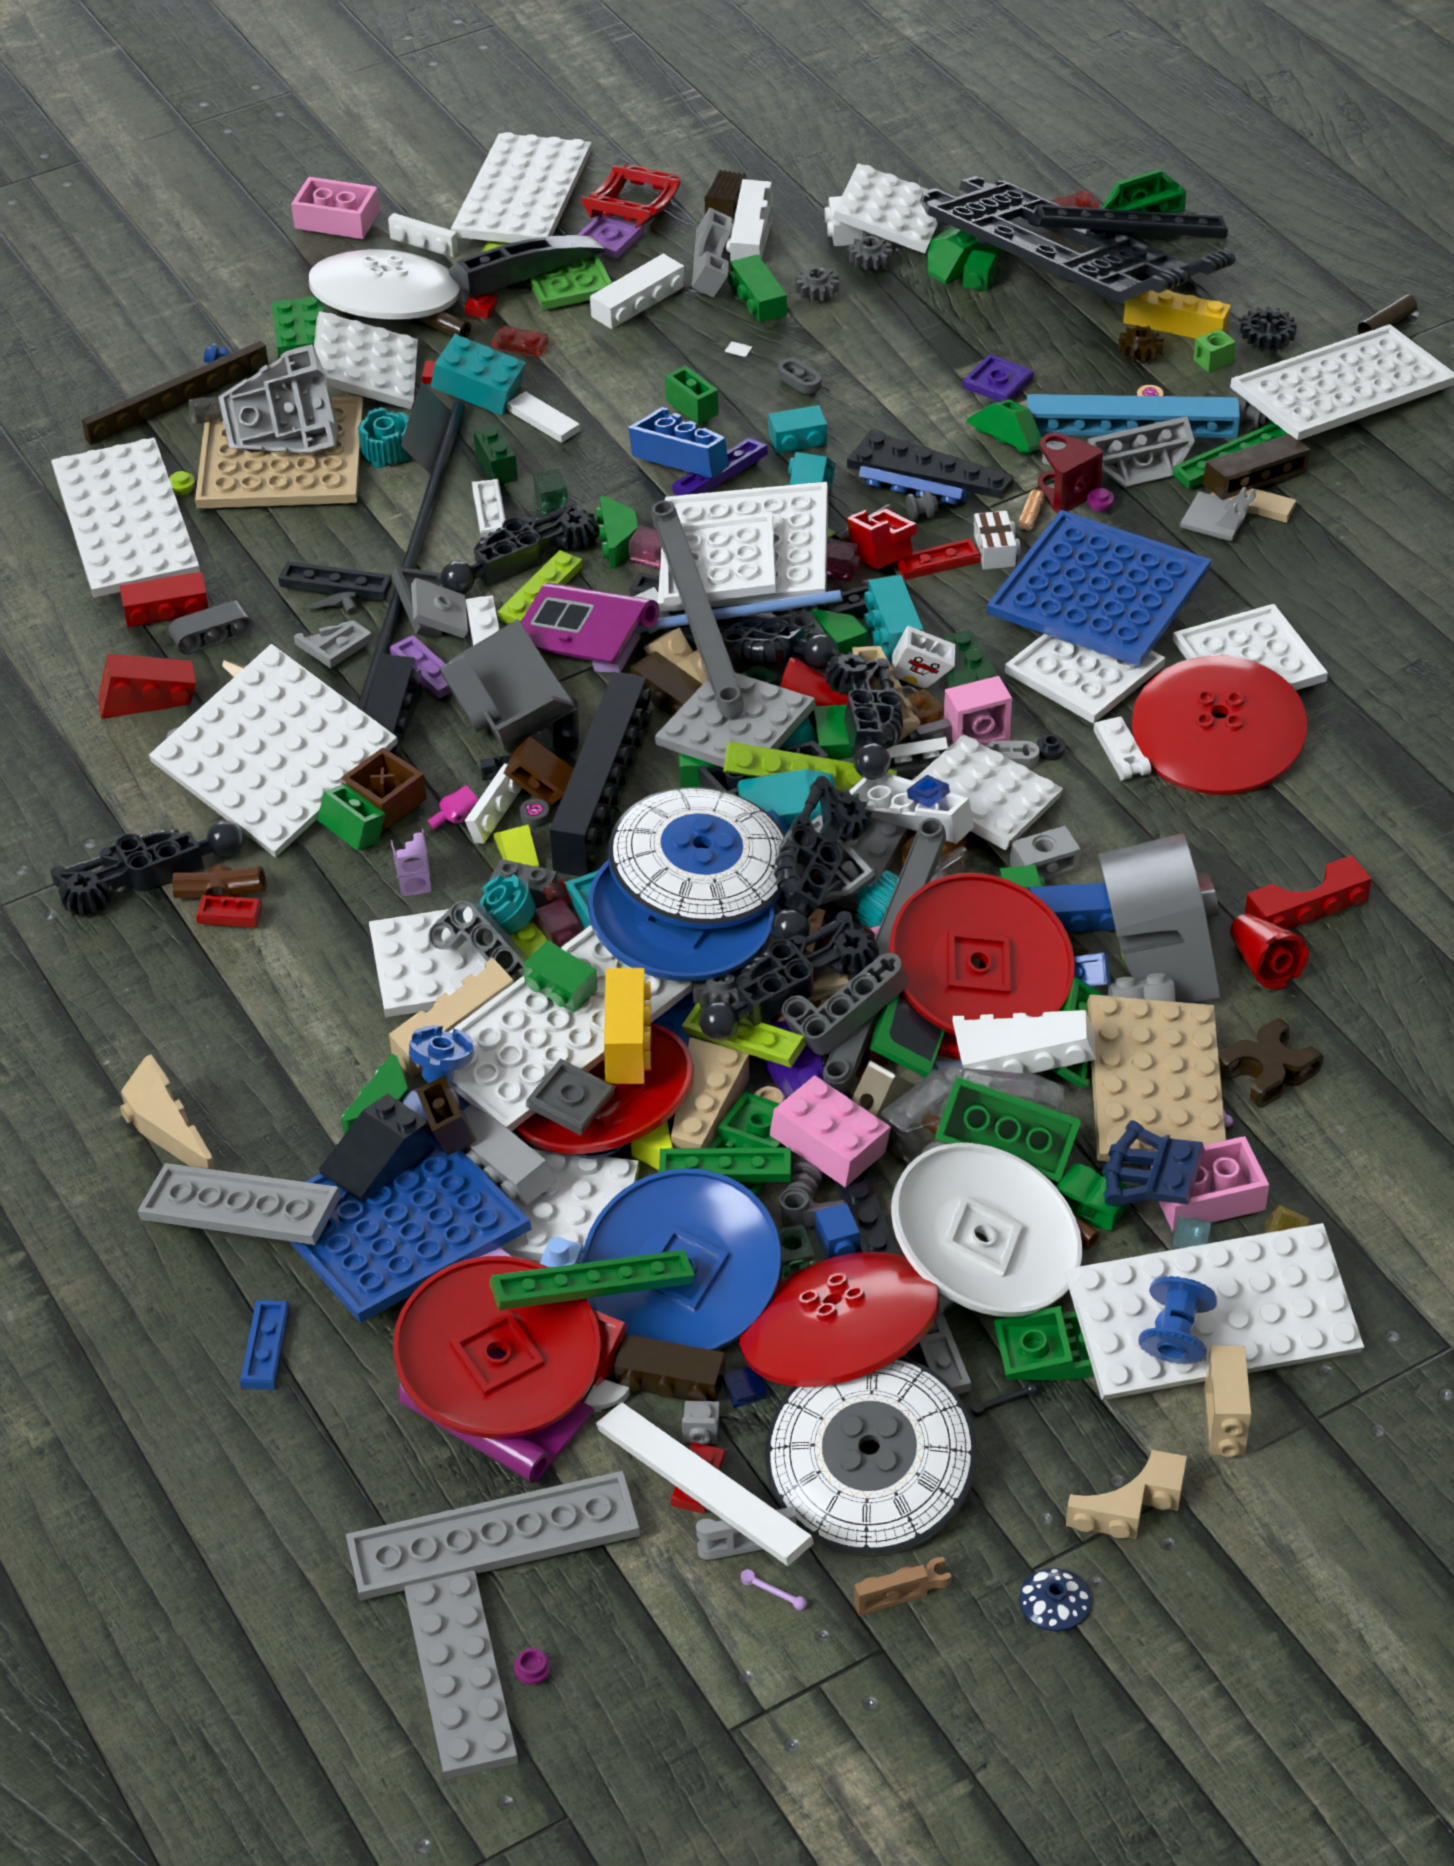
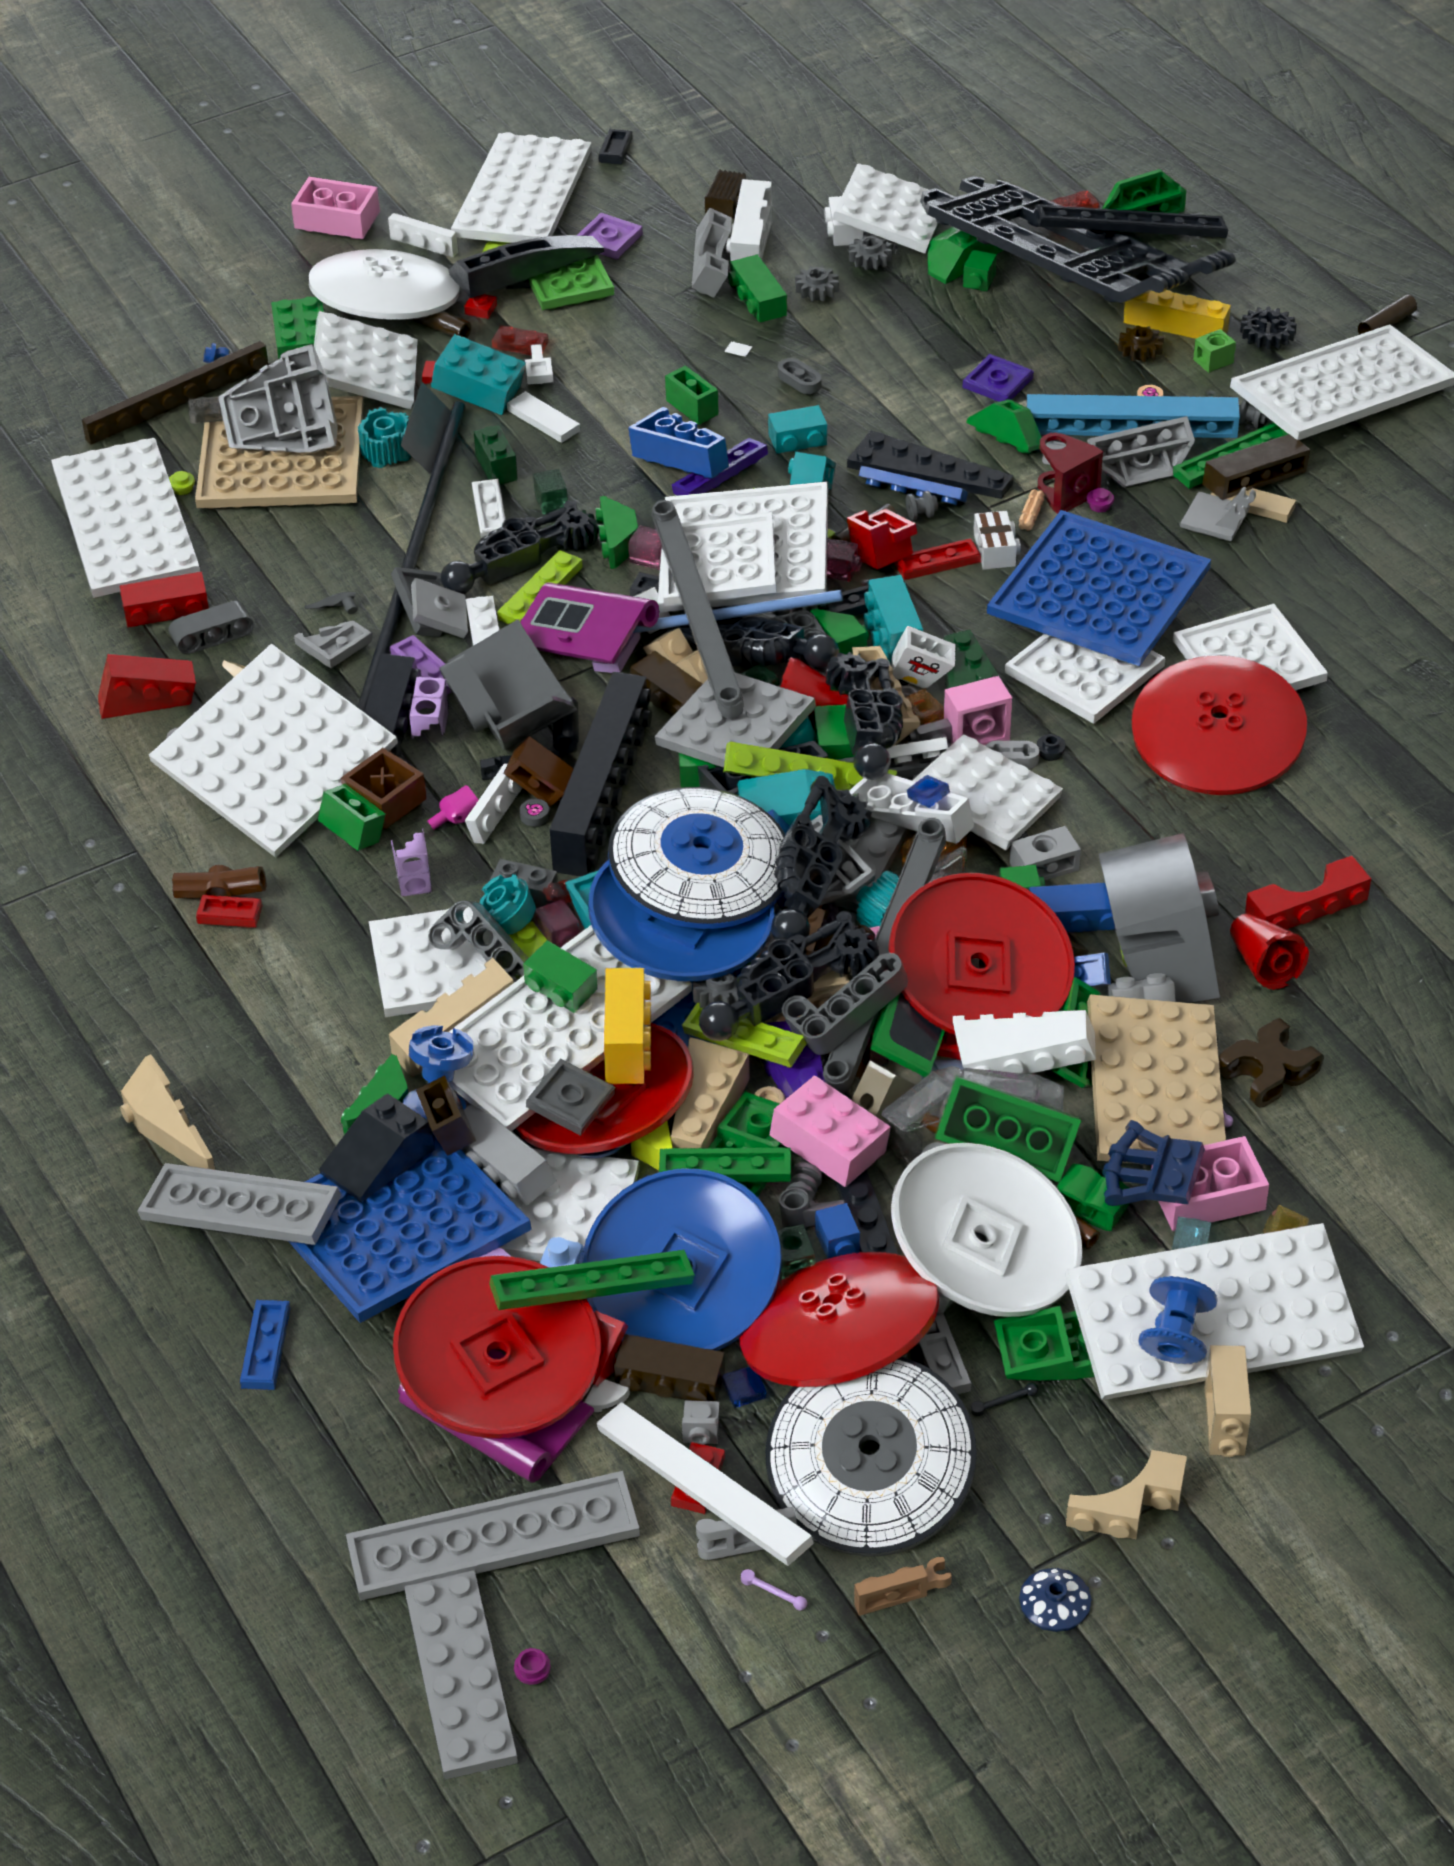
(141, 863): black arm -> none
(335, 580): black plate -> none
(428, 694): none -> lavender piece
(517, 845): neon yellow slope -> none
(538, 368): none -> white plate
(604, 200): red wedge -> none
(615, 146): none -> black tile
(637, 291): white brick -> none
(1121, 748): white plate -> none

